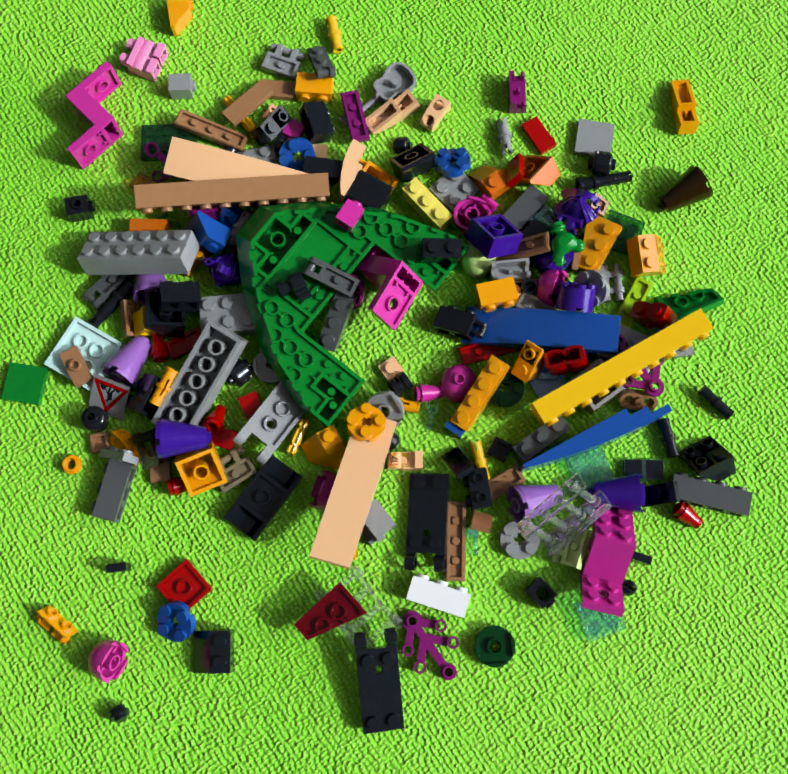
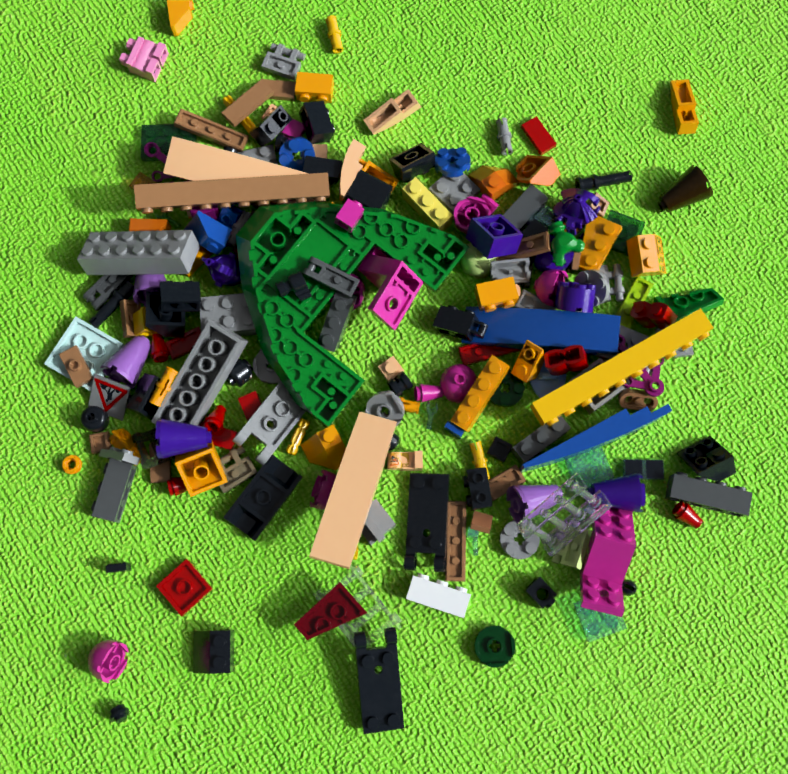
(25, 384): green tile -> none
(63, 629): light orange hinge -> none
(79, 208): black brick -> none
(86, 102): dark pink bracket -> none
(169, 628): blue plate -> none
(181, 86): light grey brick -> none
(321, 62): dark grey plate -> none
(355, 116): magenta tile -> none
(369, 413): light orange plate -> none
(393, 83): light grey piece -> none
(401, 144): black piece -> none
(427, 641): magenta plant -> none
(435, 112): light nougat leg -> none
(440, 250): black brick -> none
(458, 463): black tile -> none
(515, 170): red tile -> none
(516, 93): magenta hinge -> none
(527, 289): black hinge -> none
(593, 137): light grey tile -> none
(601, 163): black head -> none
(641, 558): black tile -> none
(661, 494): black tile -> none
(668, 438): black pin -> none
(715, 402): black pin -> none

